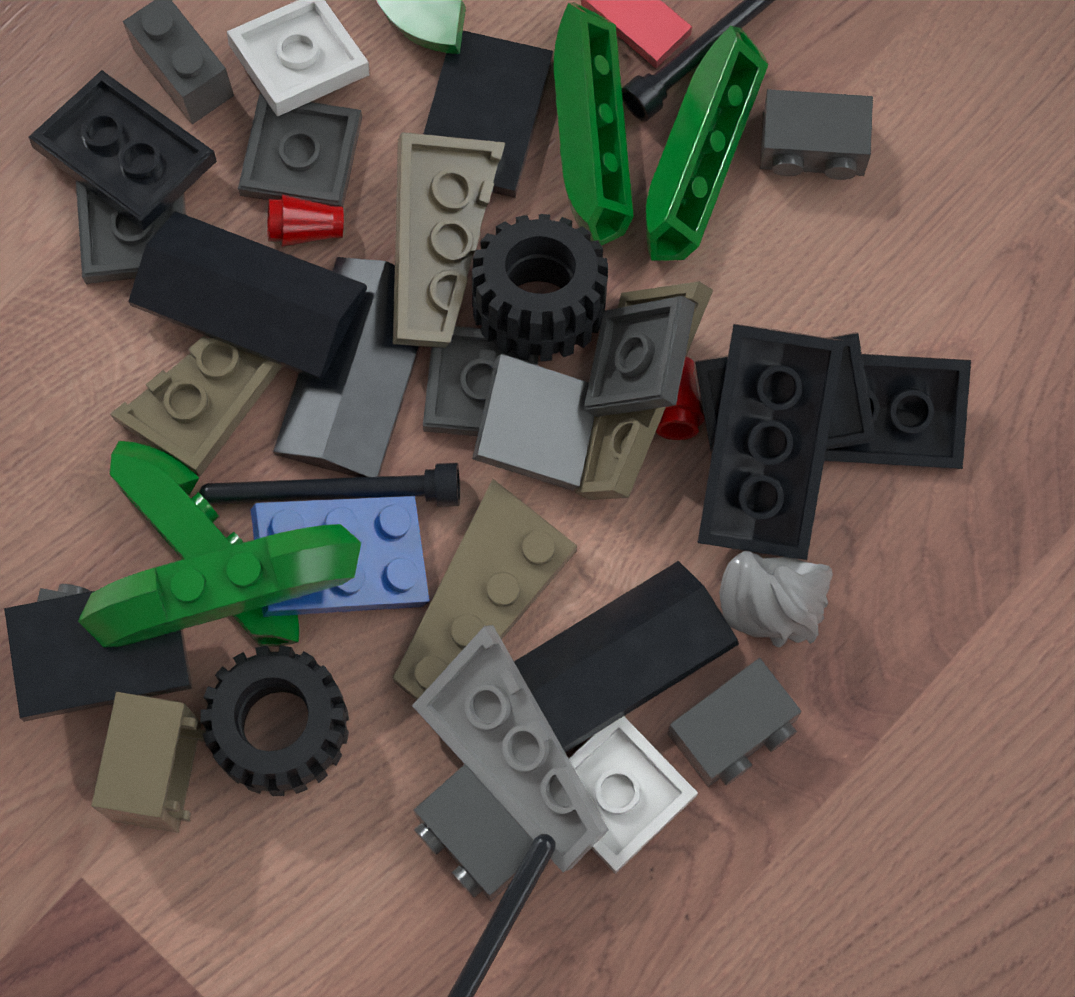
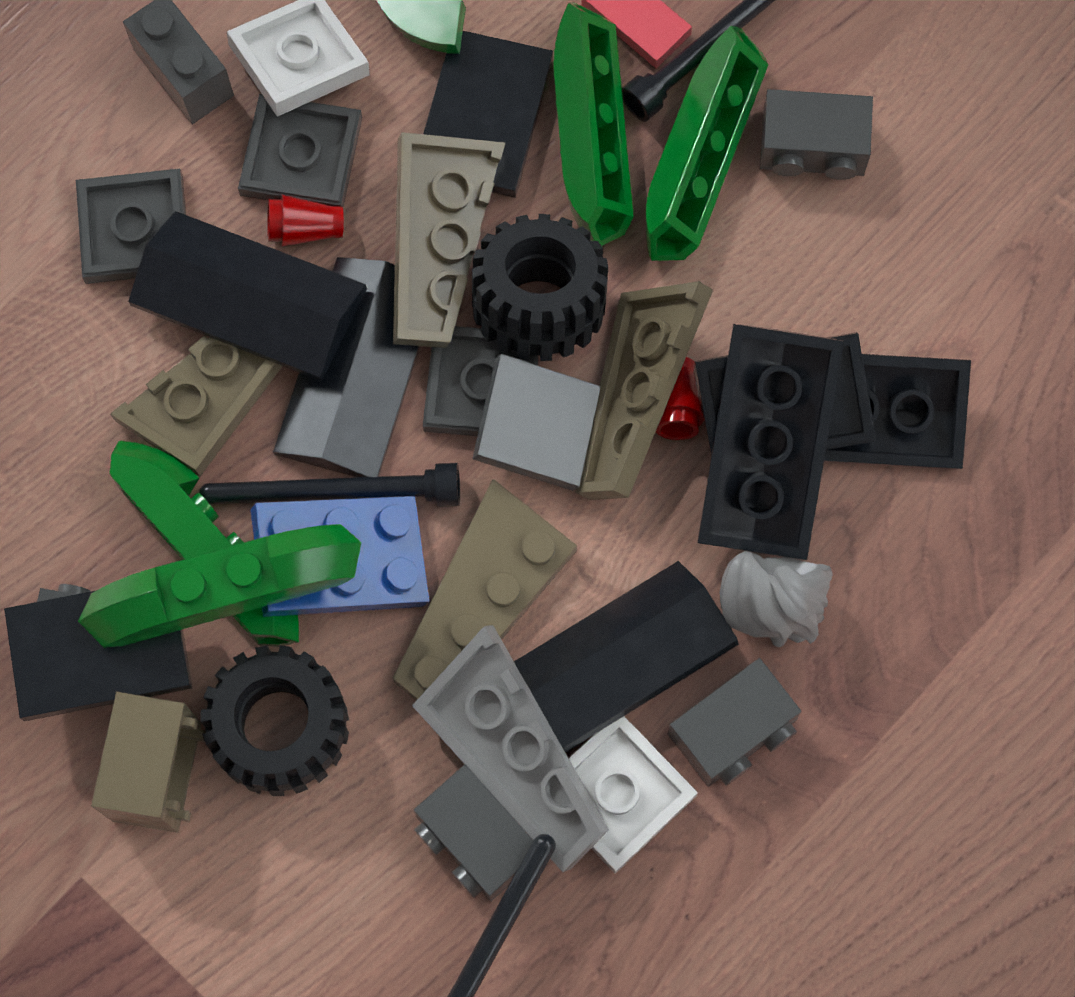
(123, 149): black tile -> none
(639, 357): dark grey tile -> none

